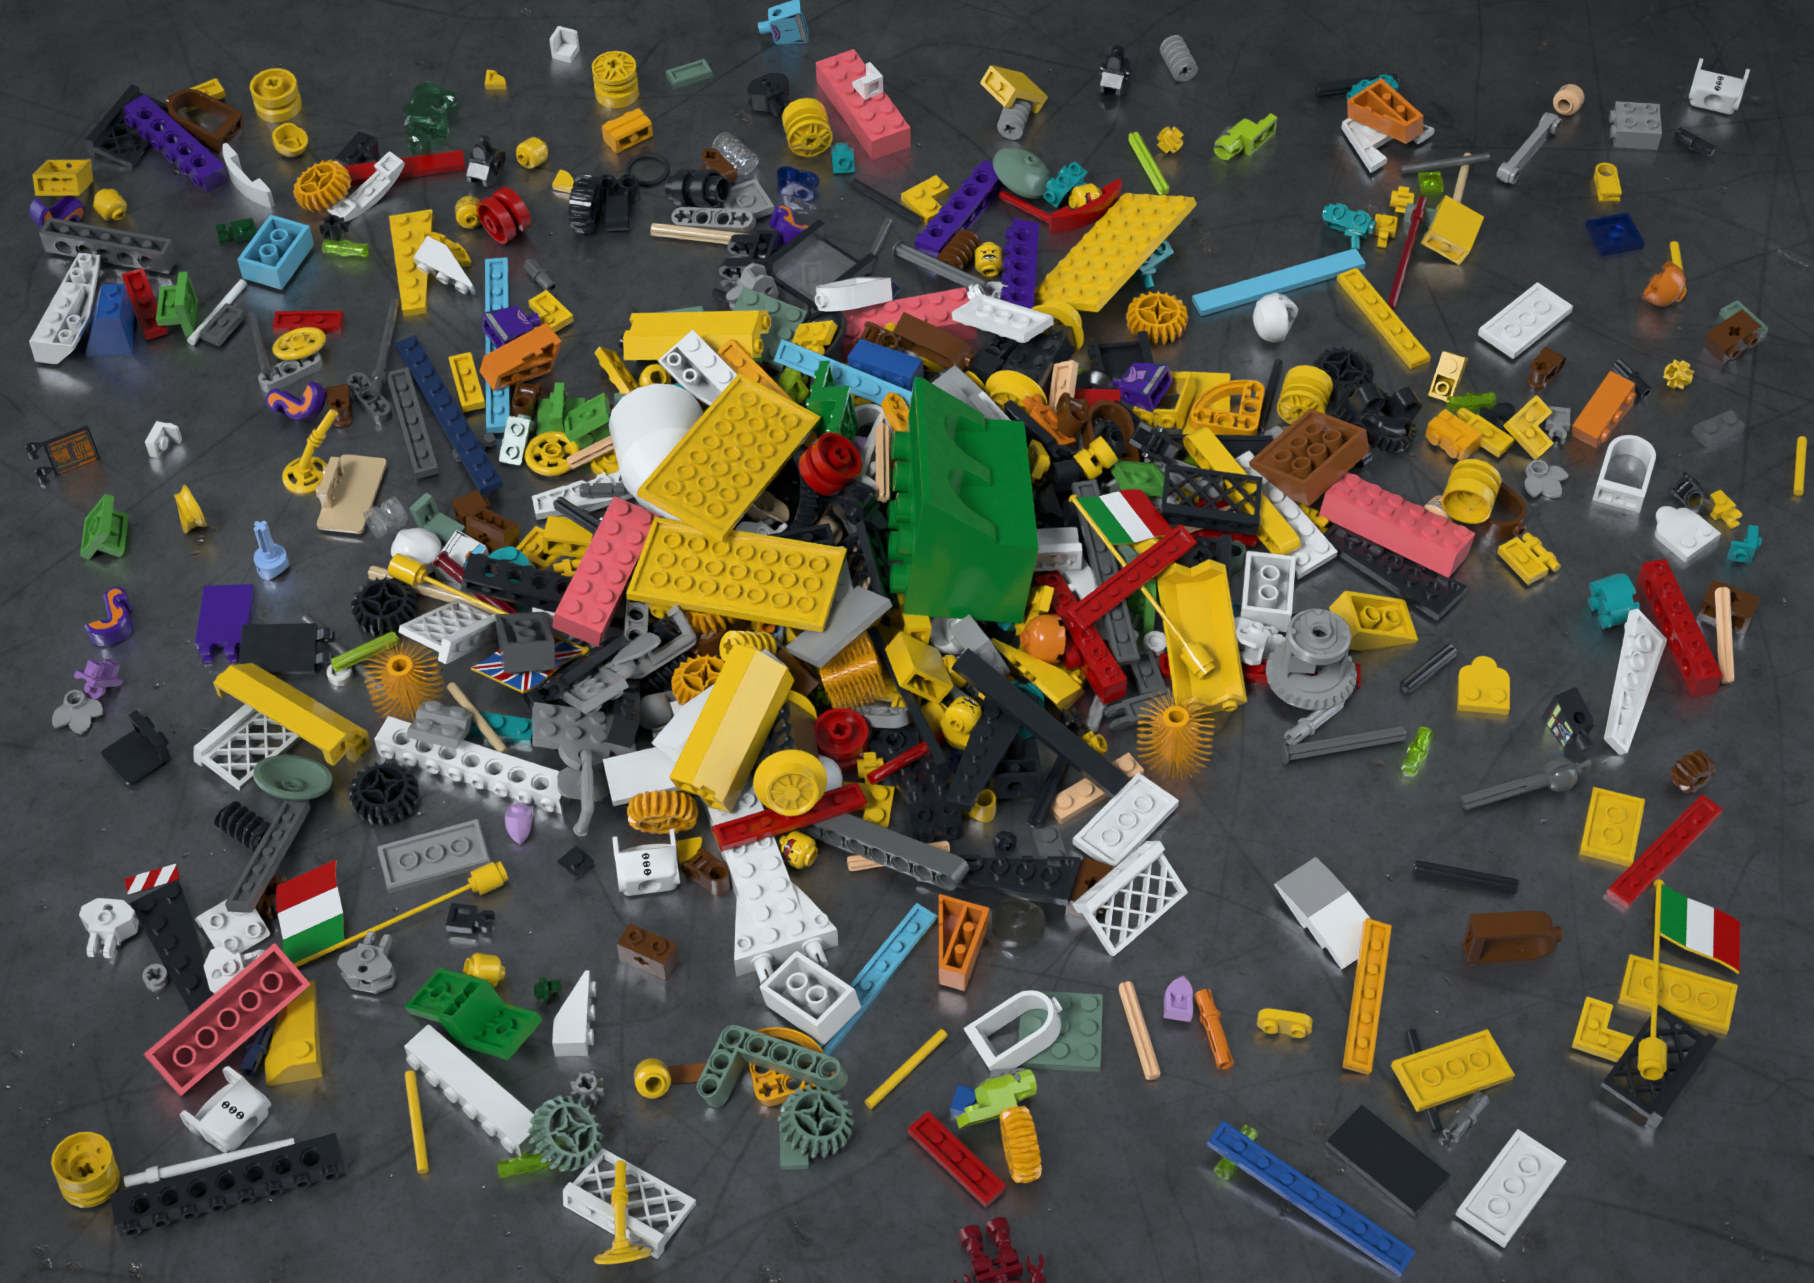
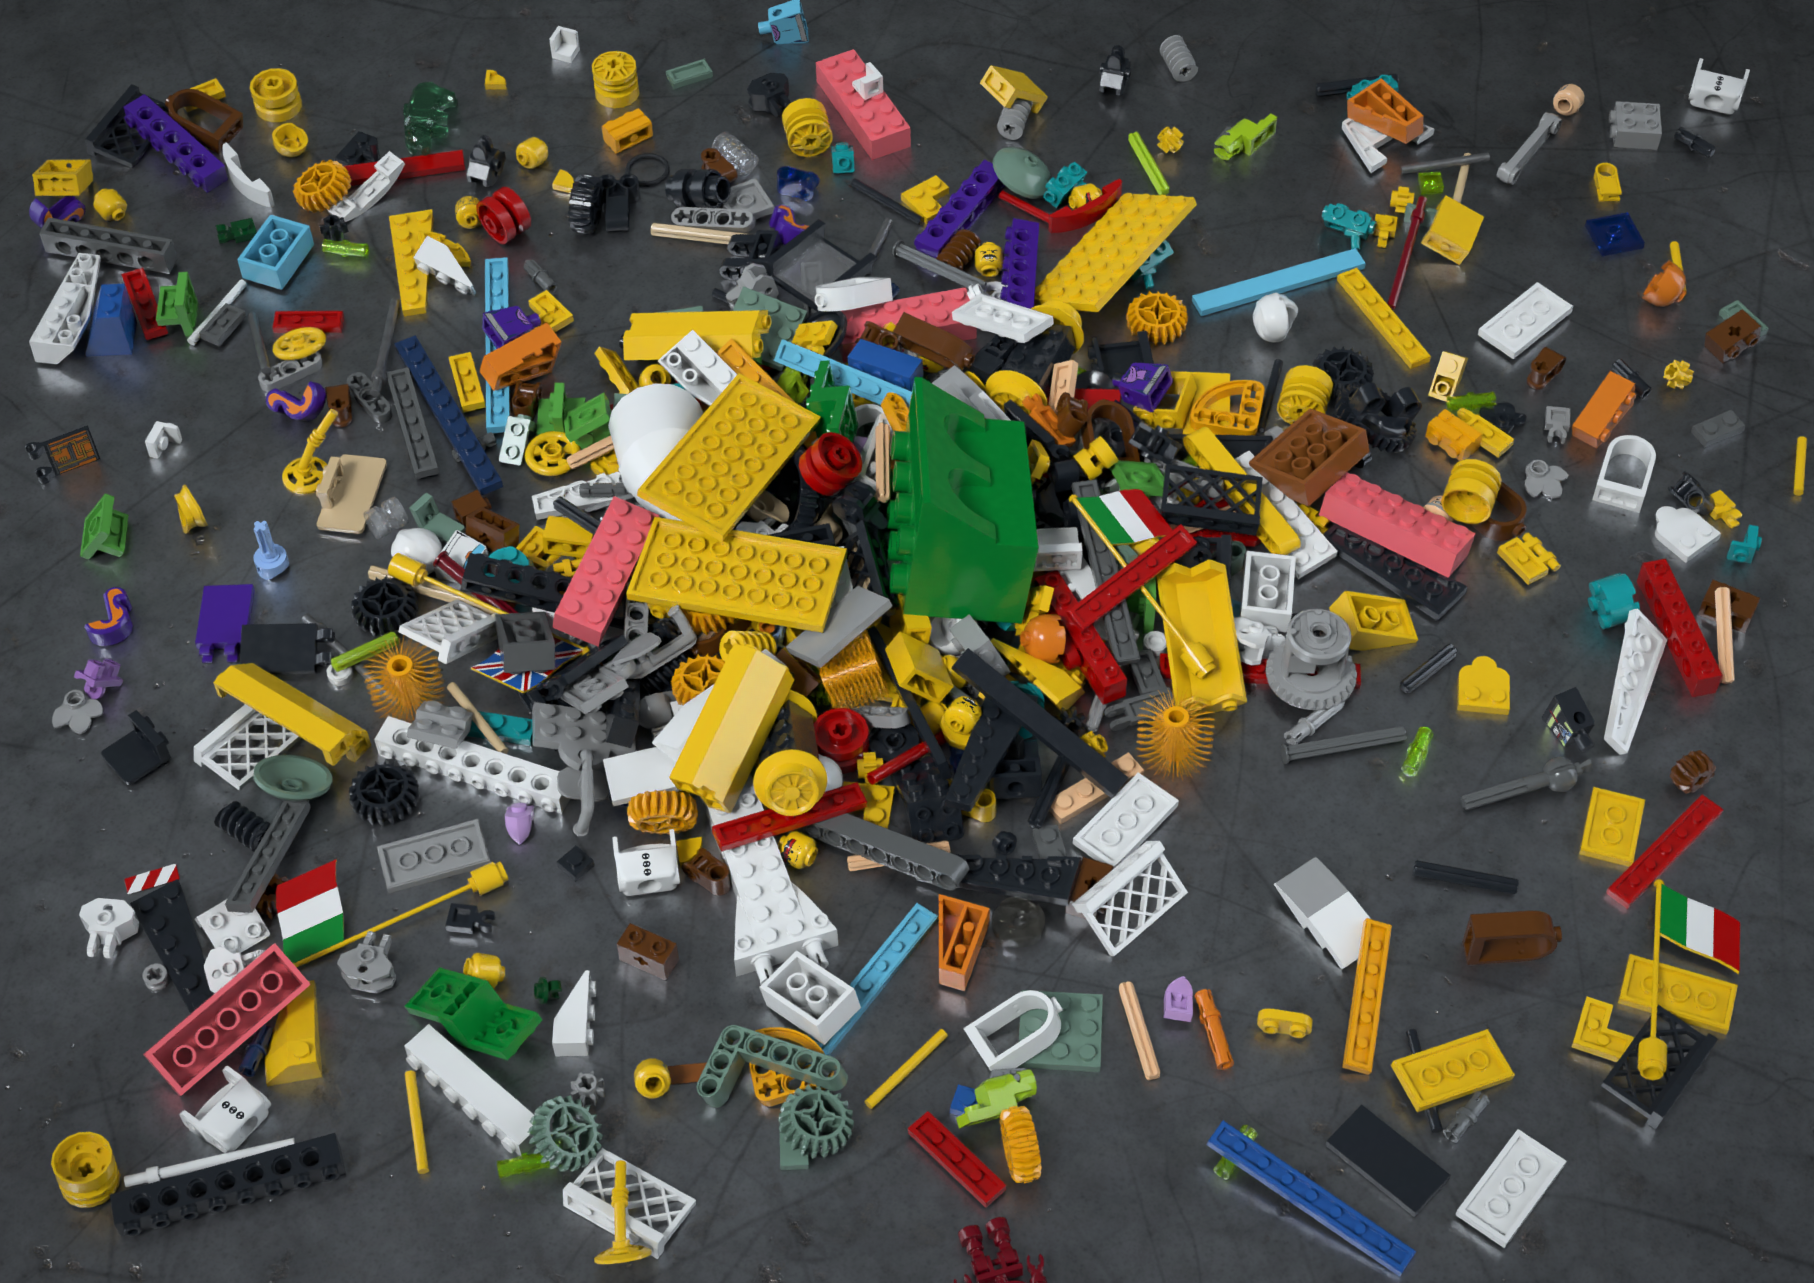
(1525, 428): yellow plate -> none

